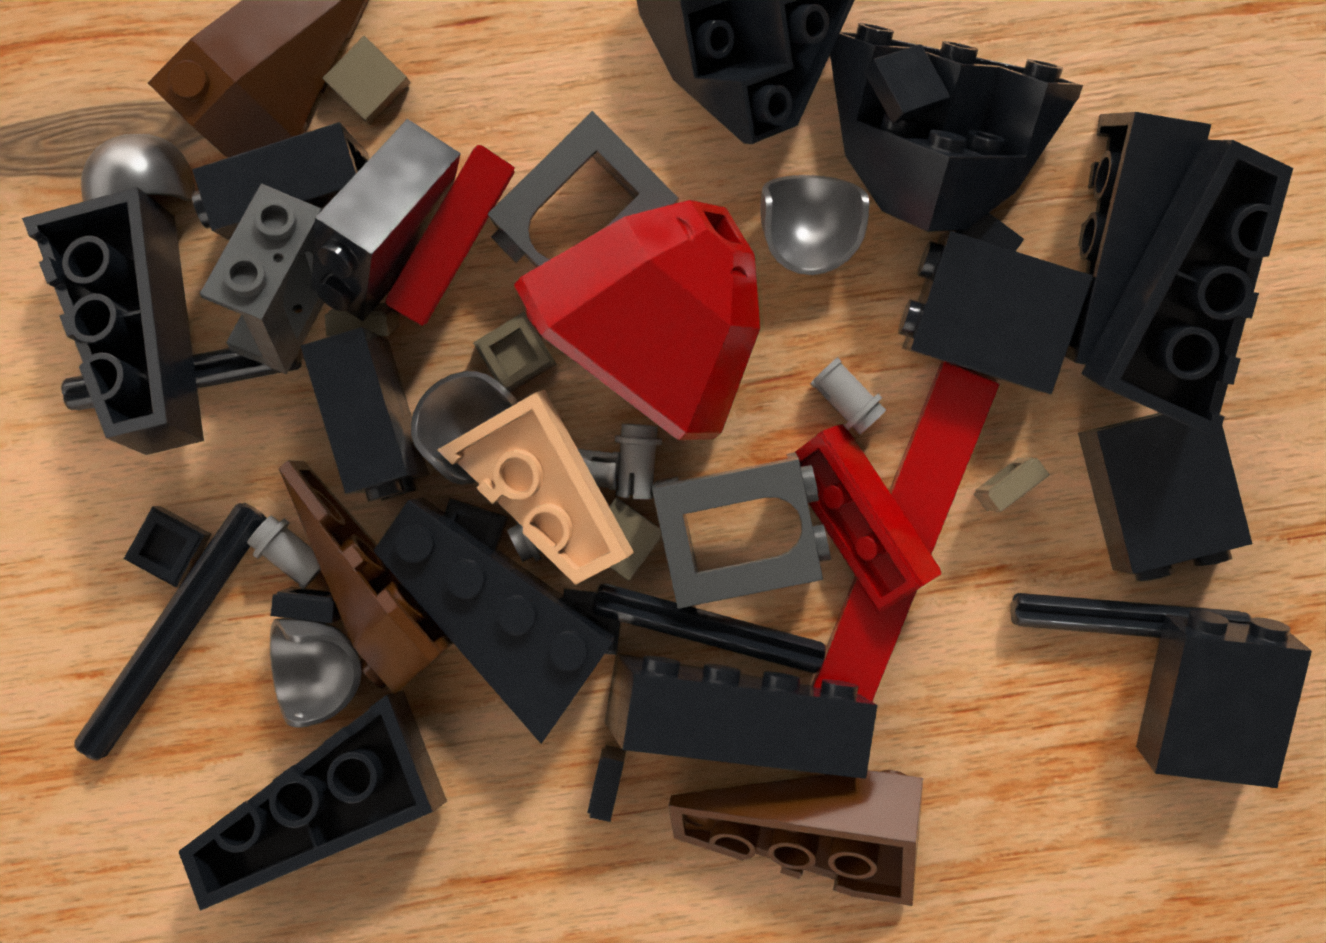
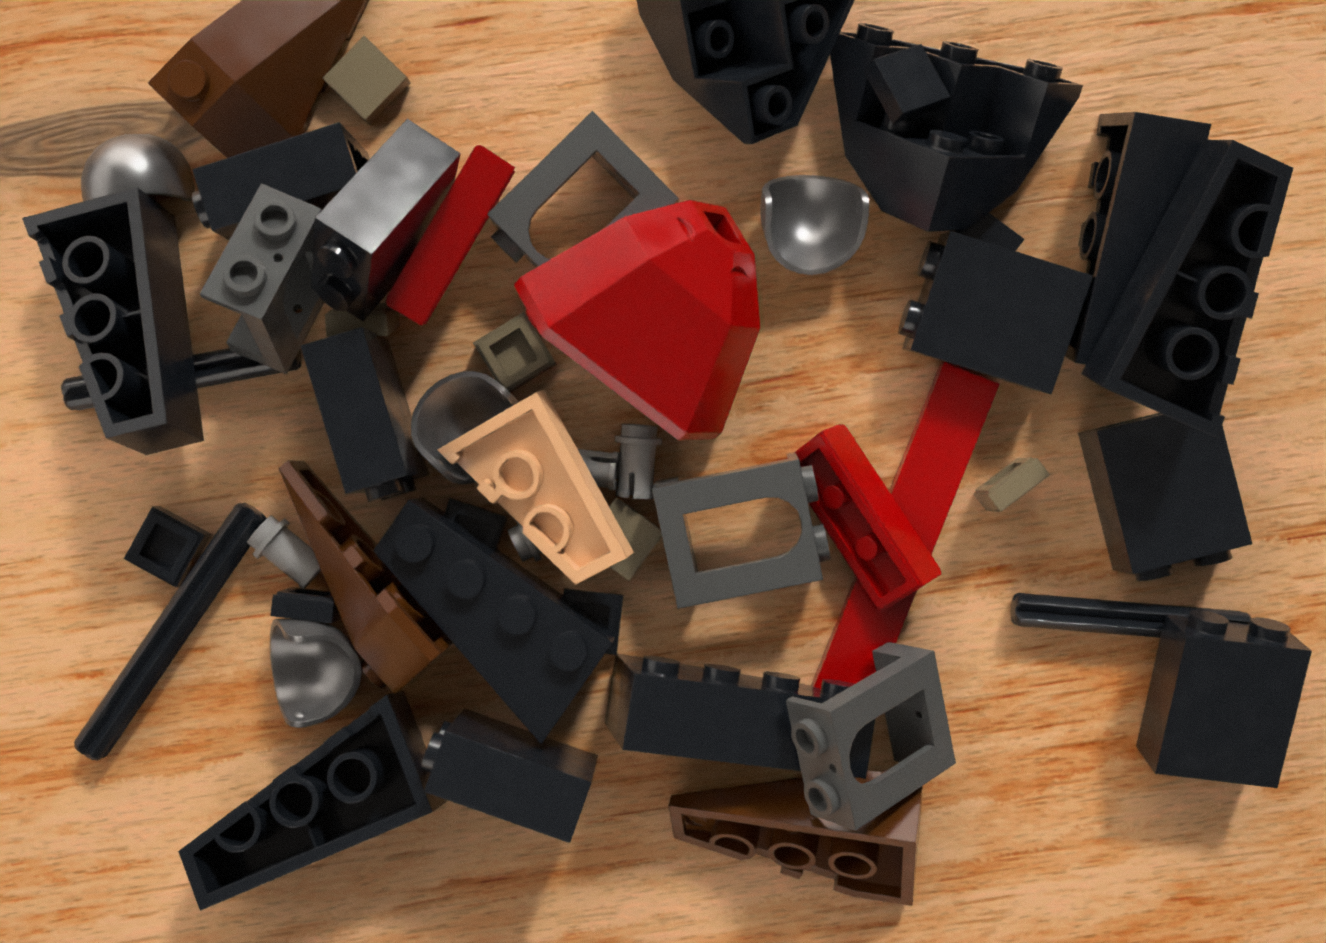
(509, 773): none -> black brick
(606, 783): black tile -> none
(709, 628): black axle -> none
(848, 396): light grey pin -> none
(918, 728): none -> dark grey panel

